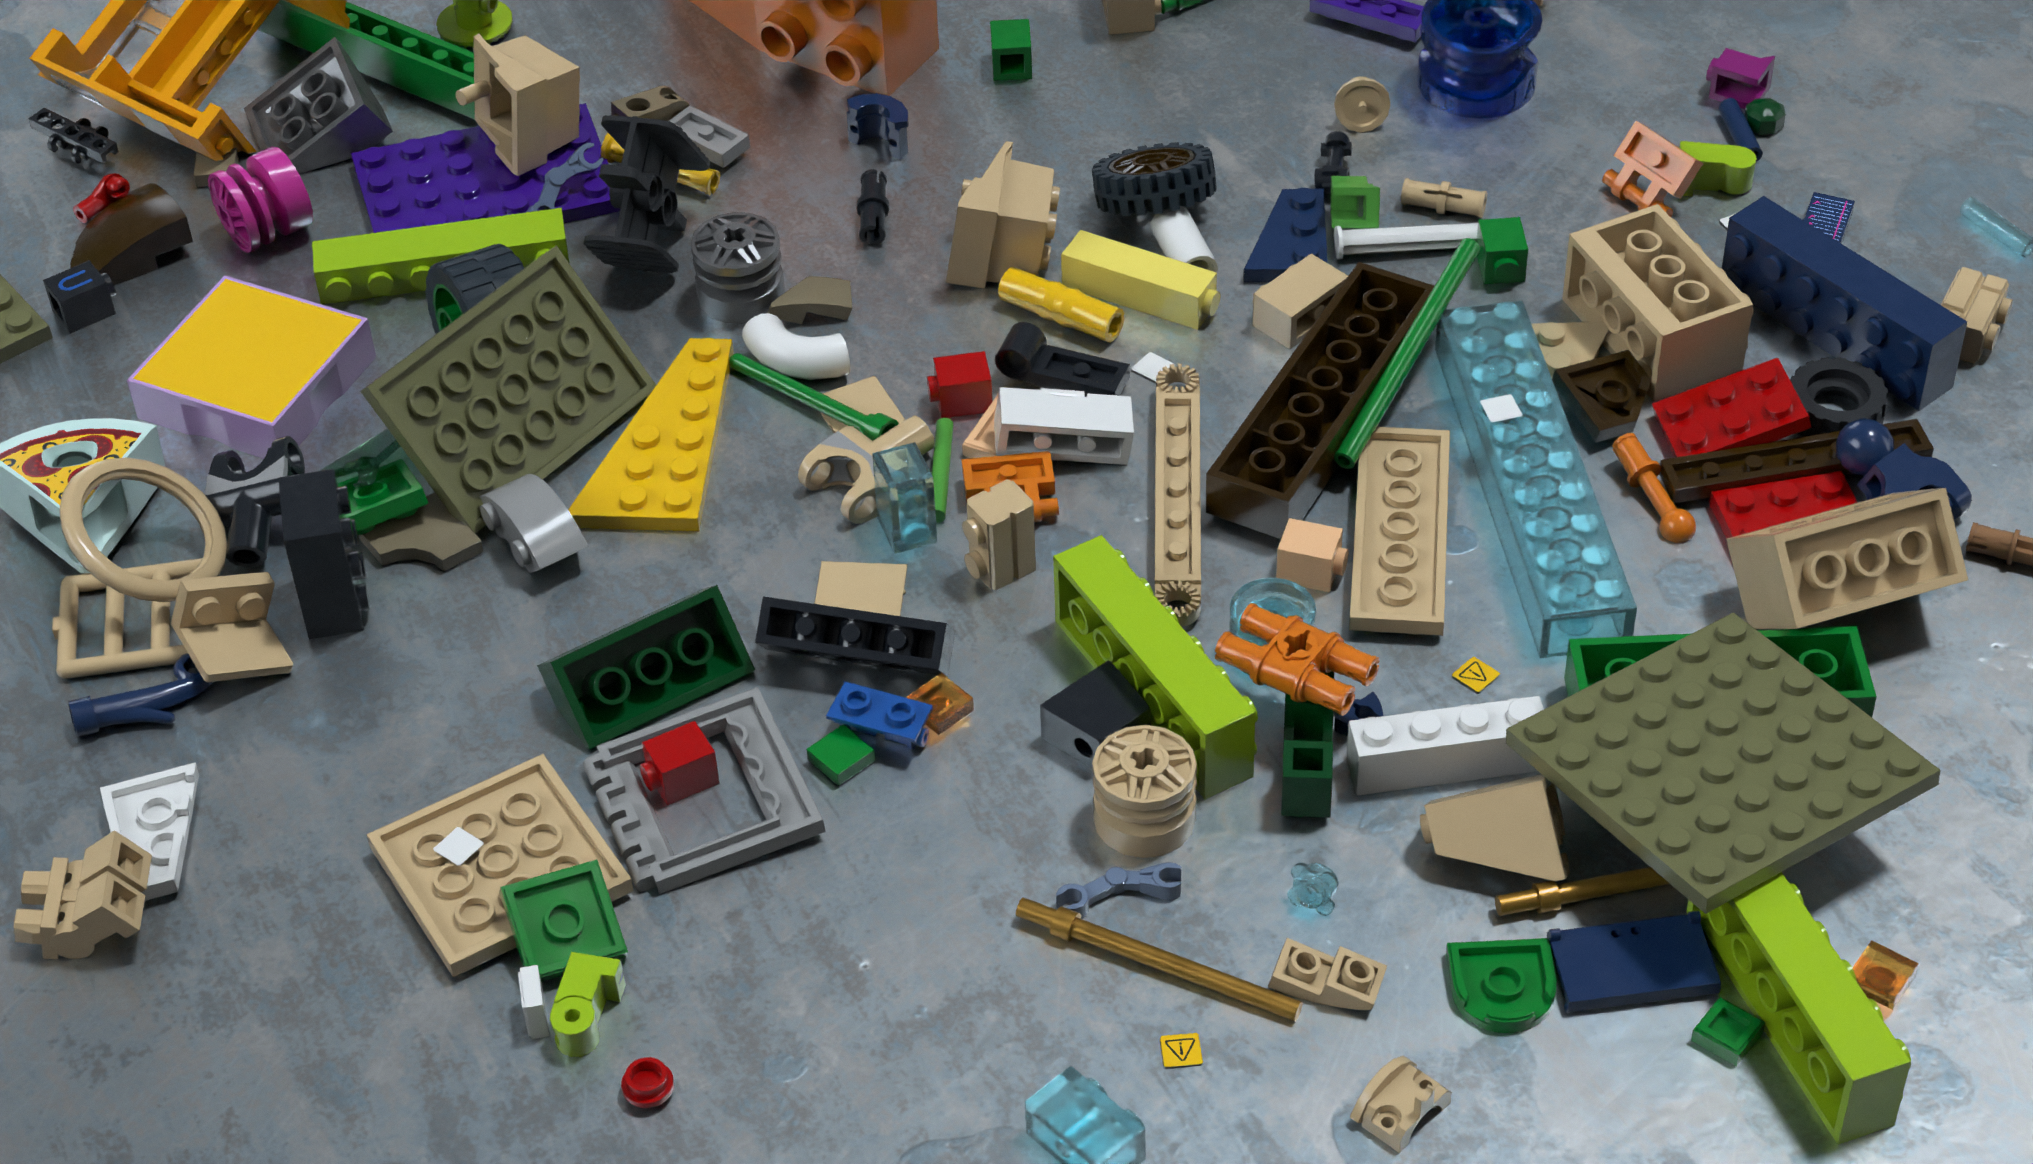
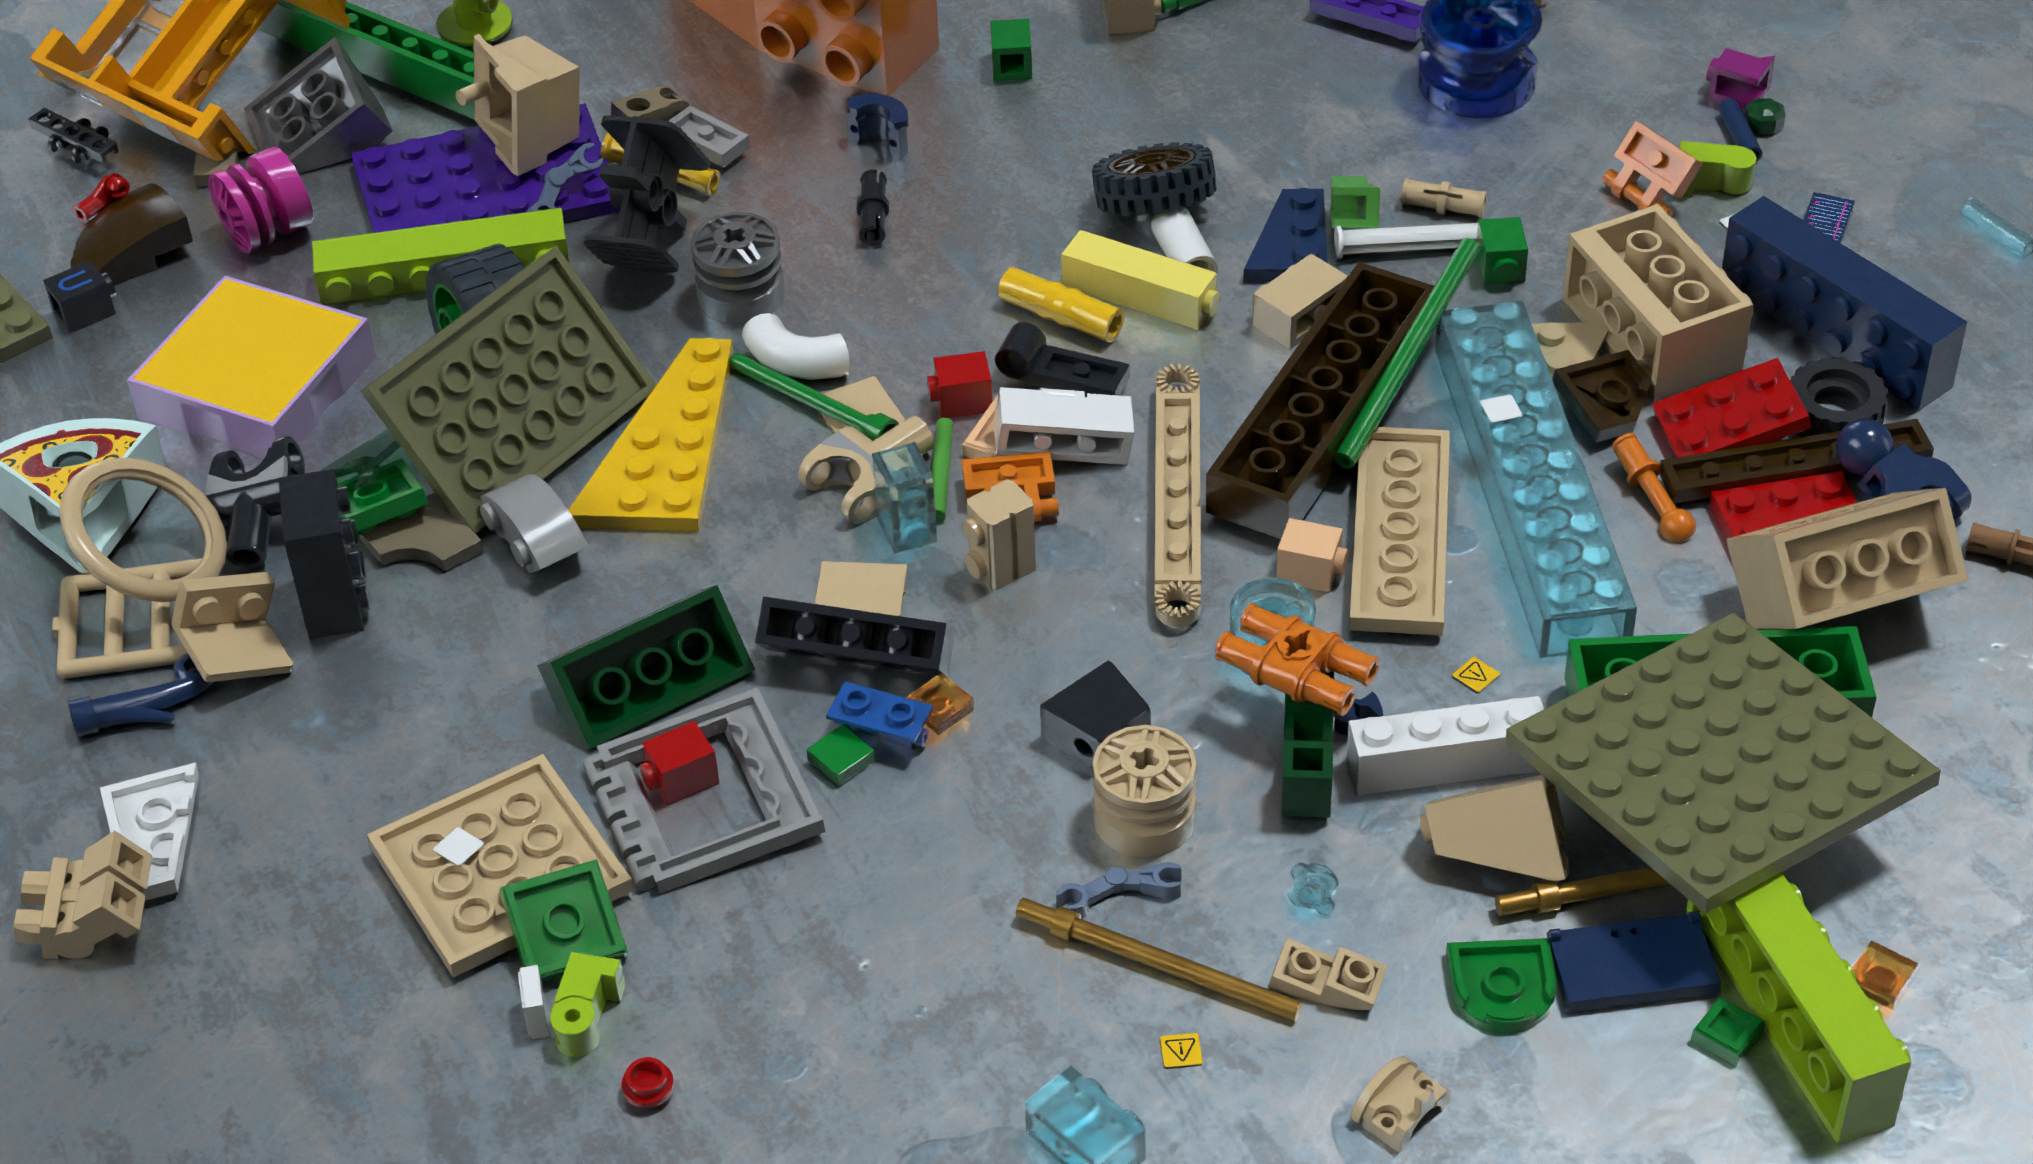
(814, 295): dark tan slope -> none
(1003, 222): tan piece -> none
(1120, 620): lime brick -> none
(1151, 365): white sticker -> none
(1335, 148): black bar -> none
(1362, 104): tan piece -> none
(1982, 305): tan brick -> none

